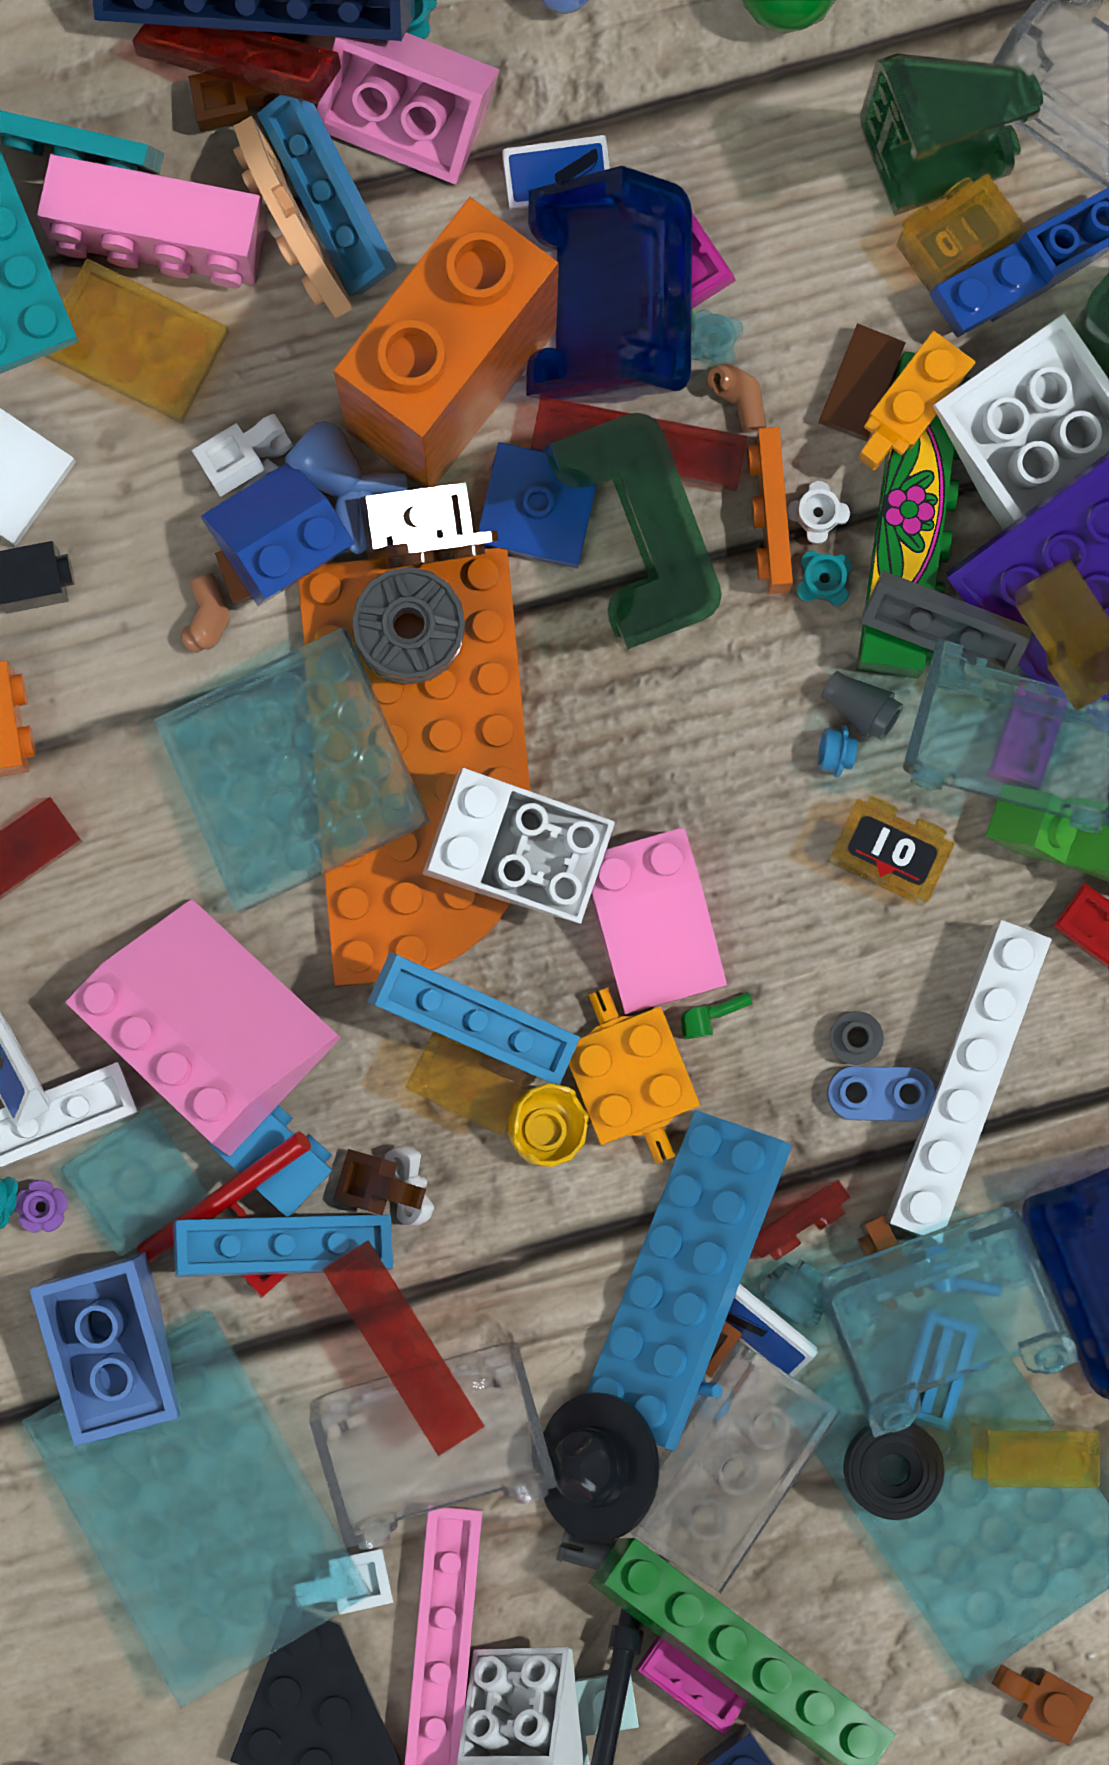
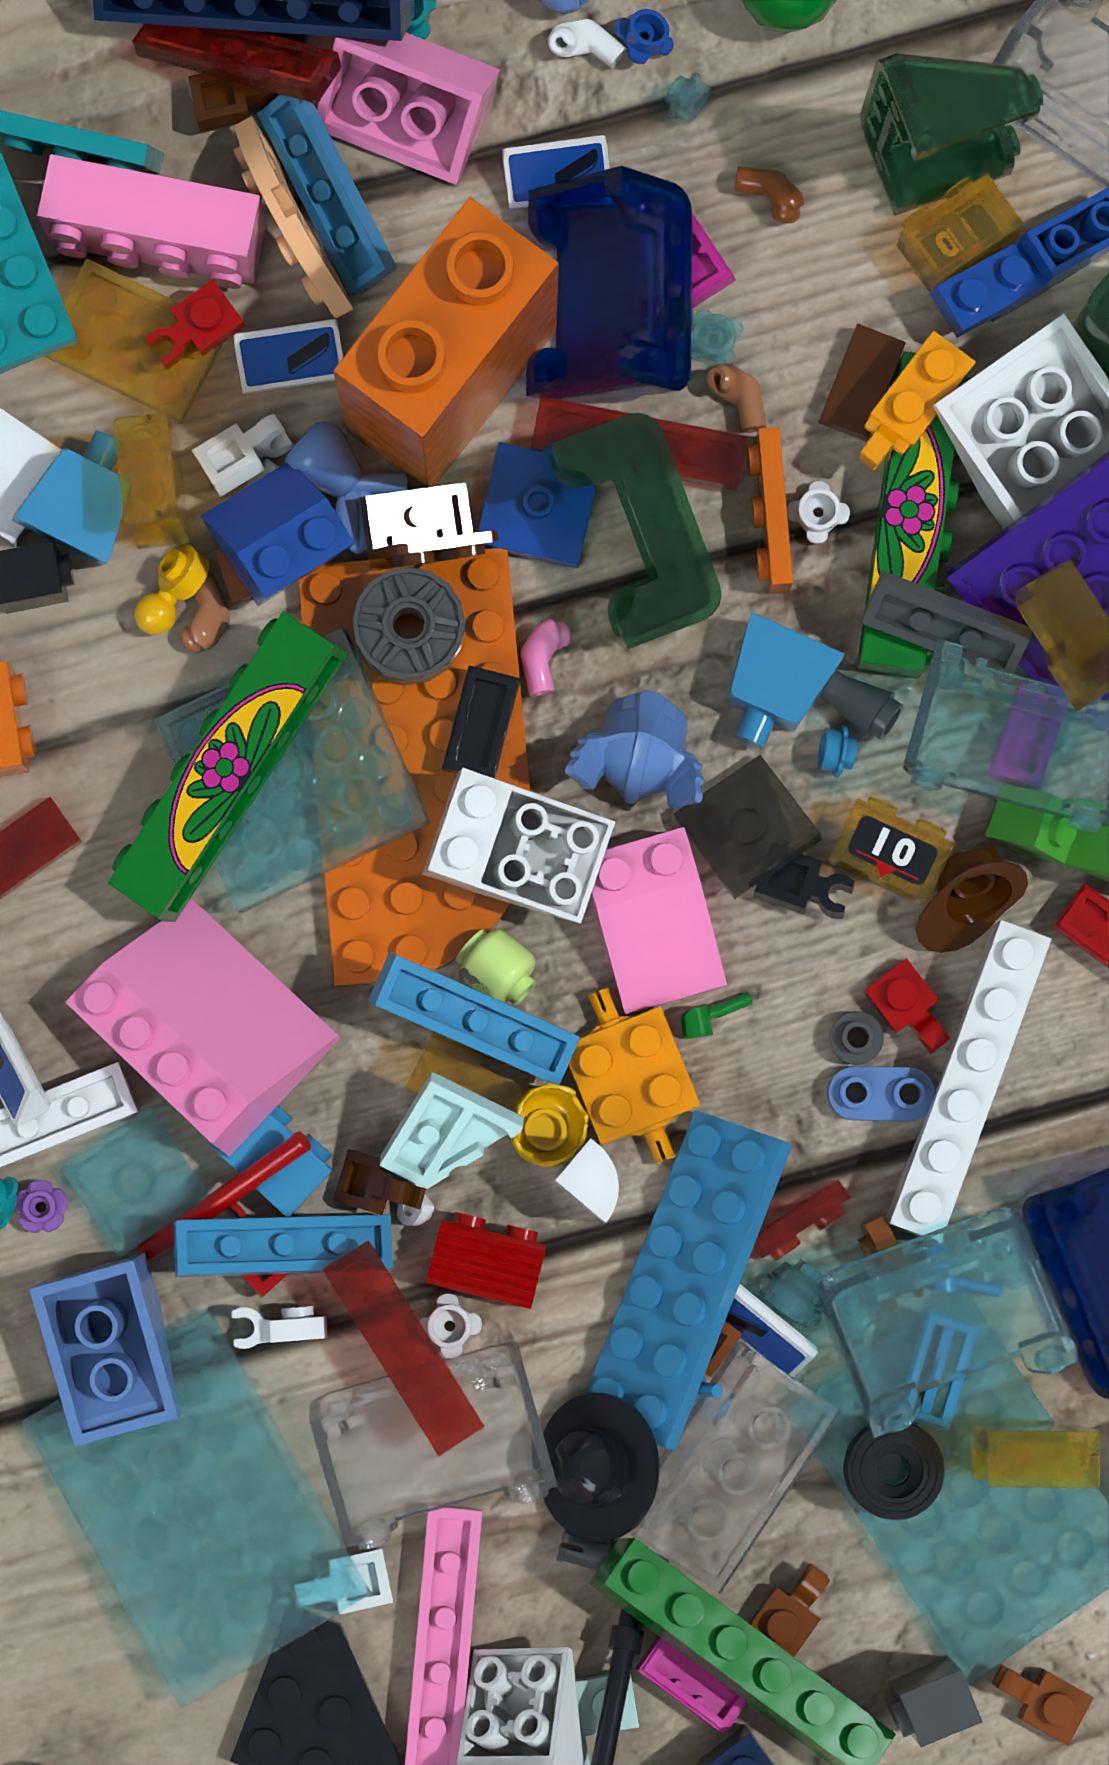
(78, 501): none -> dark azure torso
(151, 480): none -> clear yellow panel
(180, 577): none -> yellow plate
(203, 320): none -> red plate
(226, 767): none -> green brick
(288, 356): none -> slope
(295, 1325): none -> white plate
(444, 1131): none -> light aqua wing
(465, 1325): none -> white plate
(481, 722): none -> black tile
(485, 1261): none -> red brick
(496, 966): none -> yellowish green head
(537, 652): none -> bright pink arm
(583, 38): none -> white arm
(592, 1181): none -> white brick
(640, 752): none -> medium blue helmet
(653, 27): none -> blue plate
(687, 97): none -> clear light blue plate
(748, 826): none -> clear smoke tile
(776, 187): none -> dark orange arm
(777, 678): none -> dark azure torso
(787, 1616): none -> dark orange plate
(801, 882): none -> black plate
(835, 567): teal plate -> none
(904, 1000): none -> red plate
(932, 1702): none -> dark grey brick
(970, 898): none -> reddish brown piece

